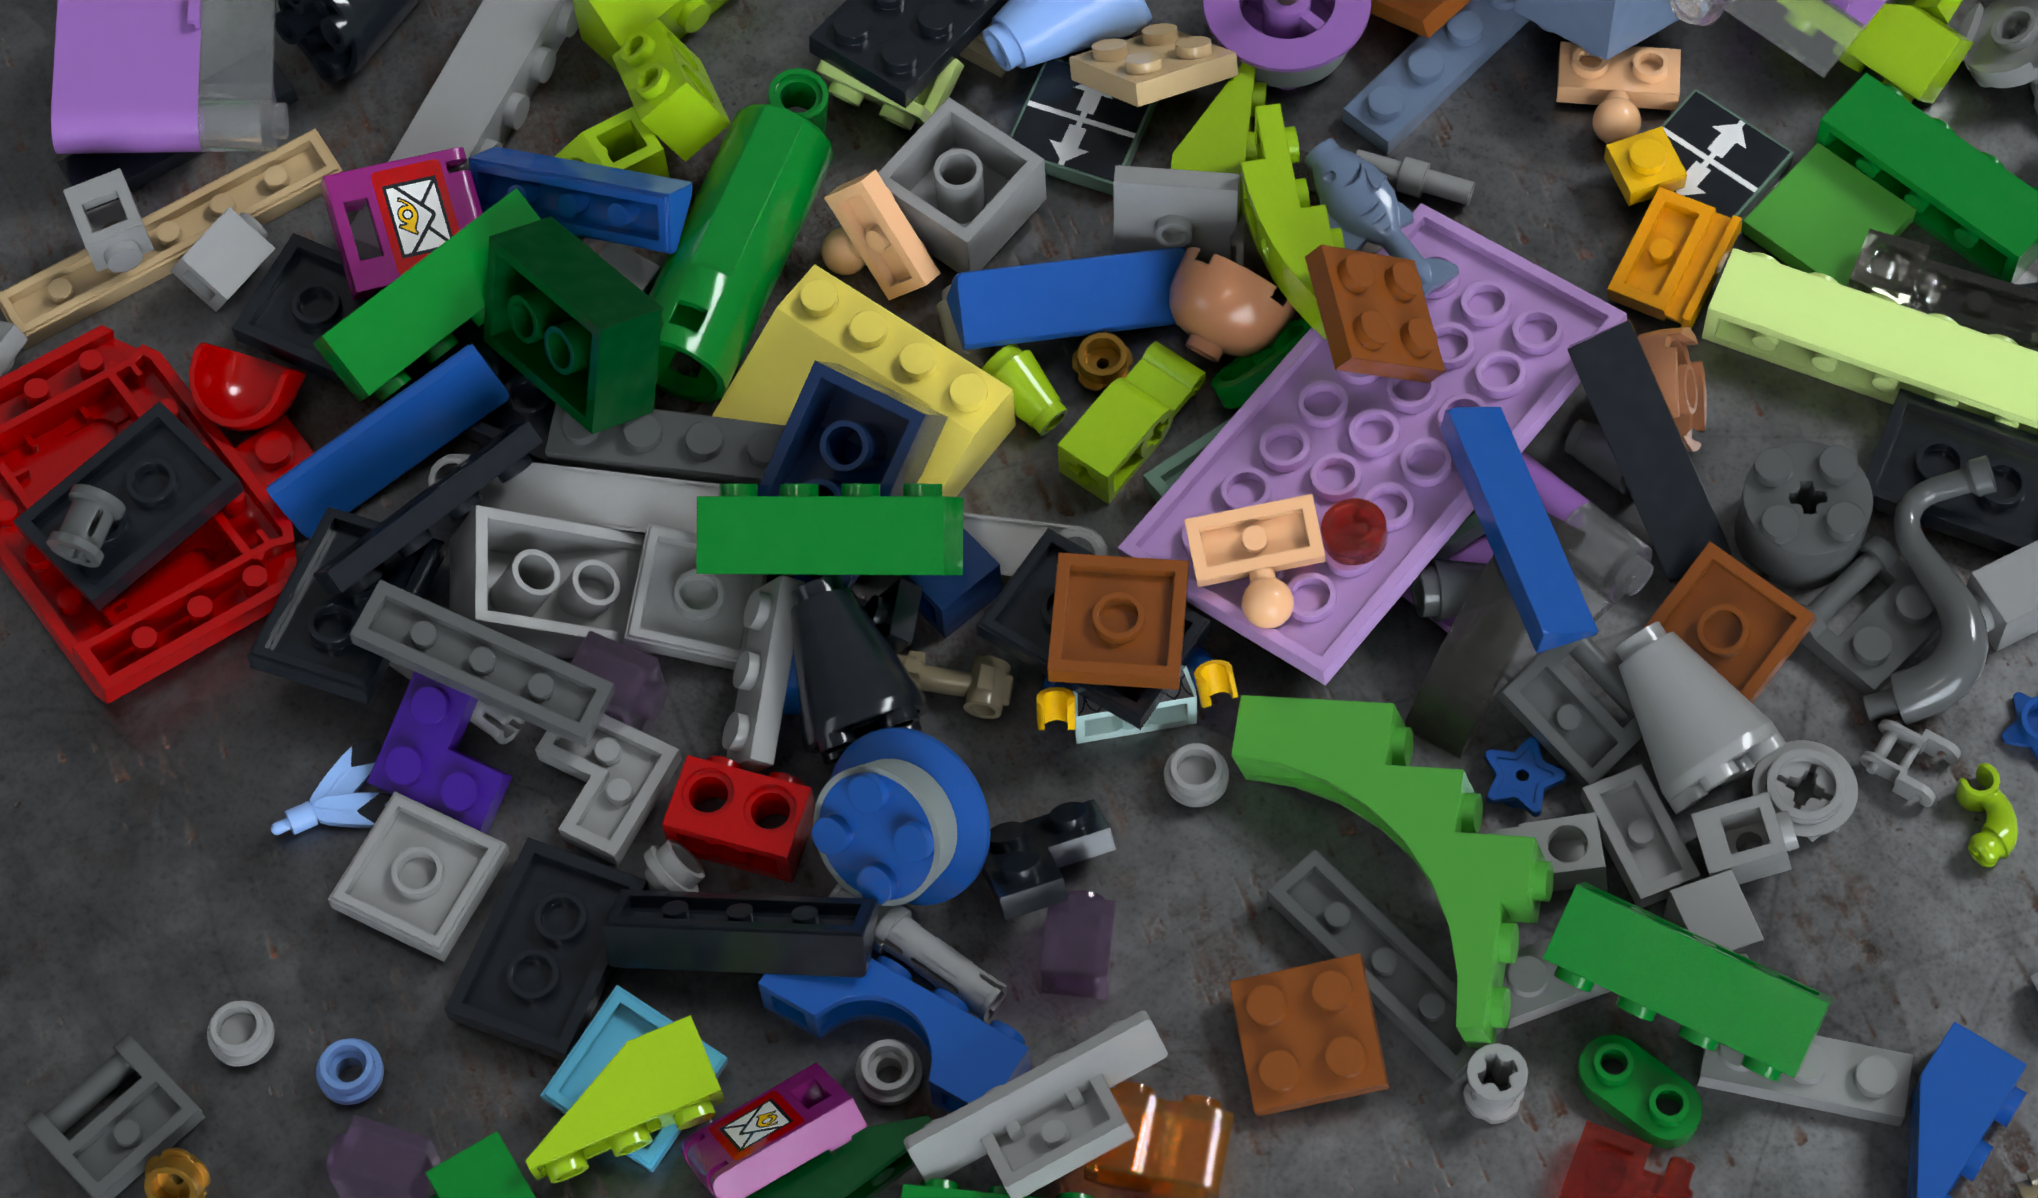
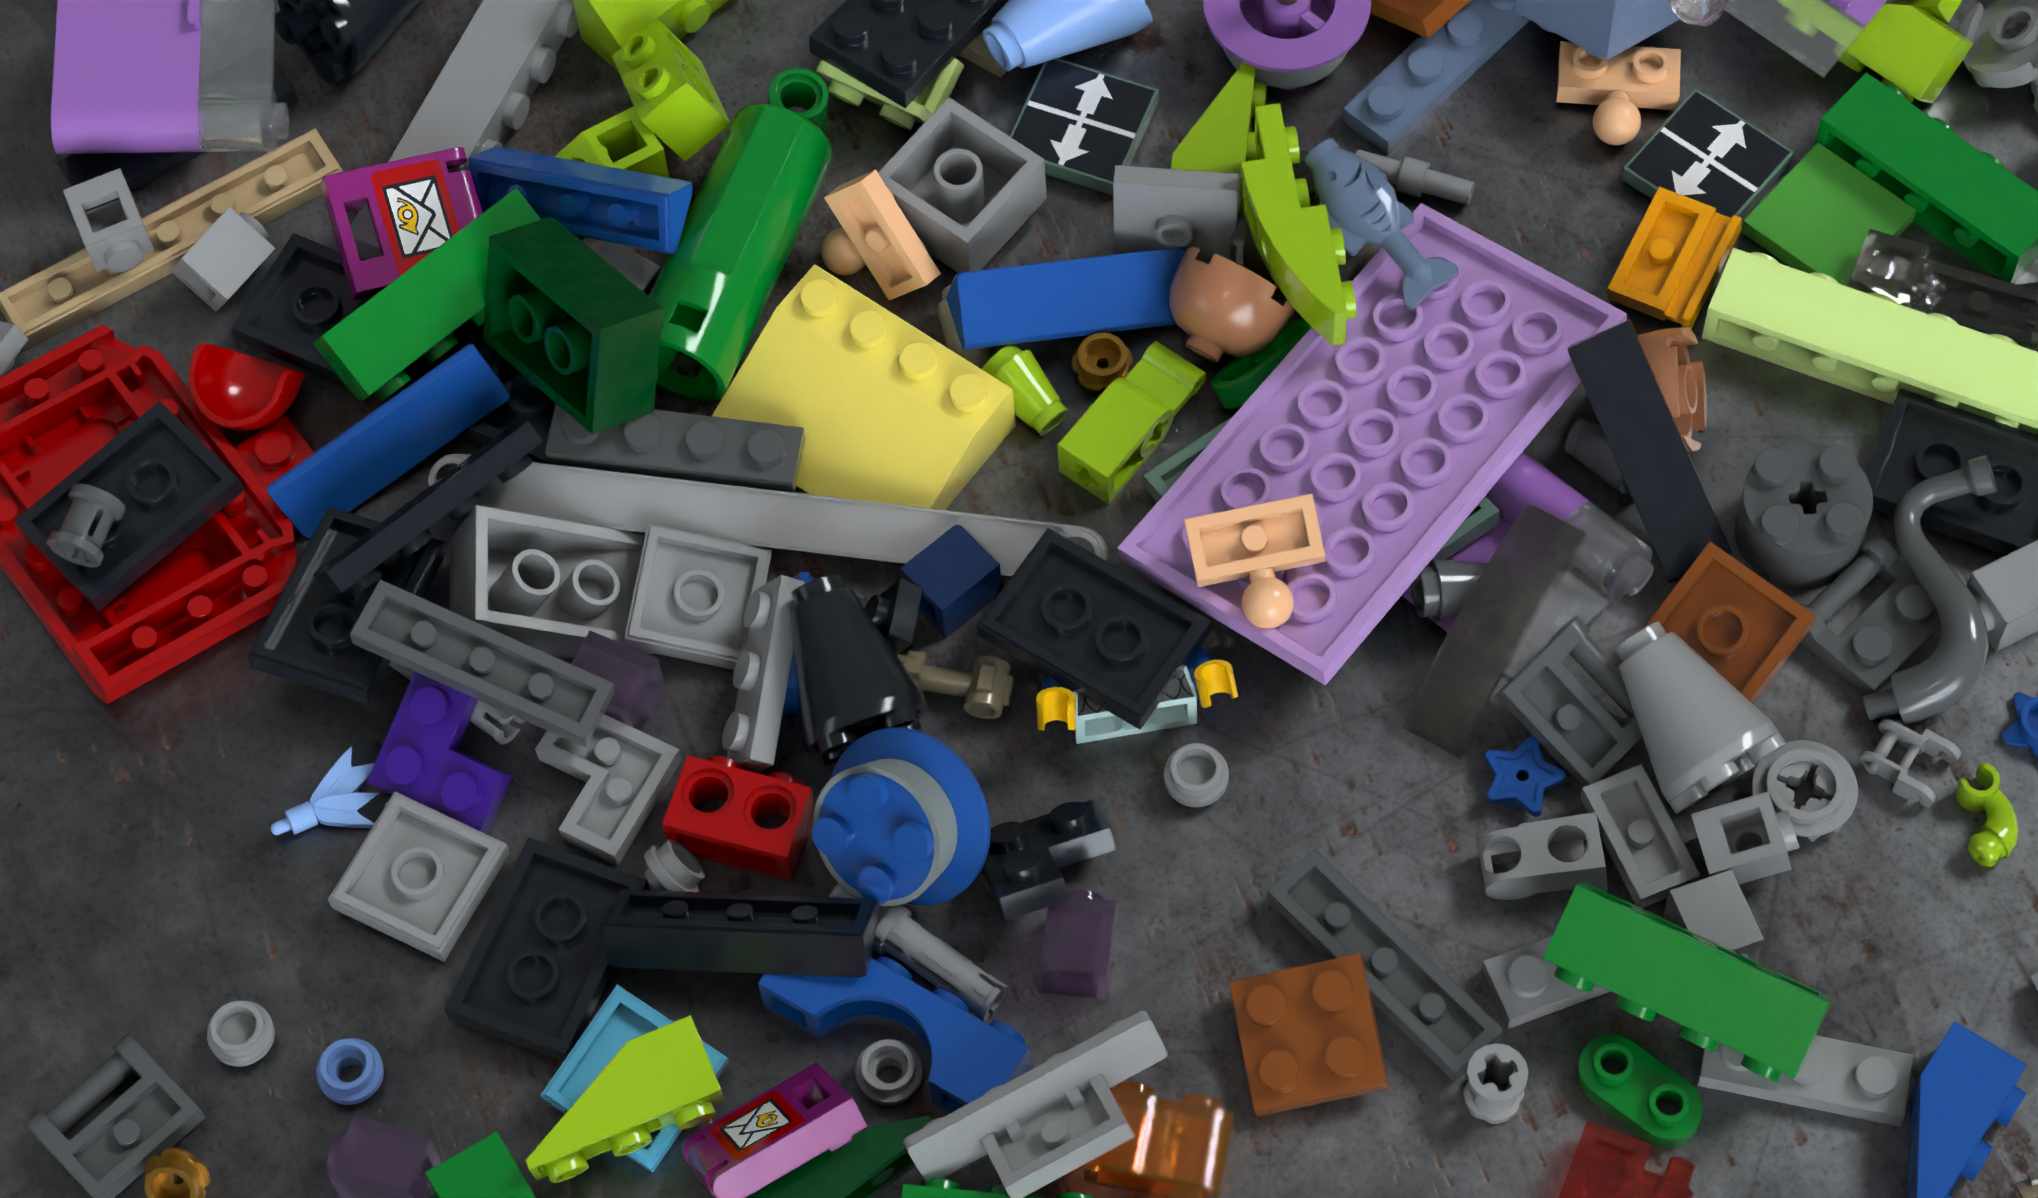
(830, 533): green brick -> none
(852, 433): dark blue slope -> none
(1118, 621): dark orange plate -> none
(1153, 65): tan plate -> none
(1354, 531): clear red tile -> none
(1362, 761): bright green arch -> none
(1374, 314): dark orange plate -> none
(1517, 527): blue slope -> none
(1644, 164): yellow plate -> none

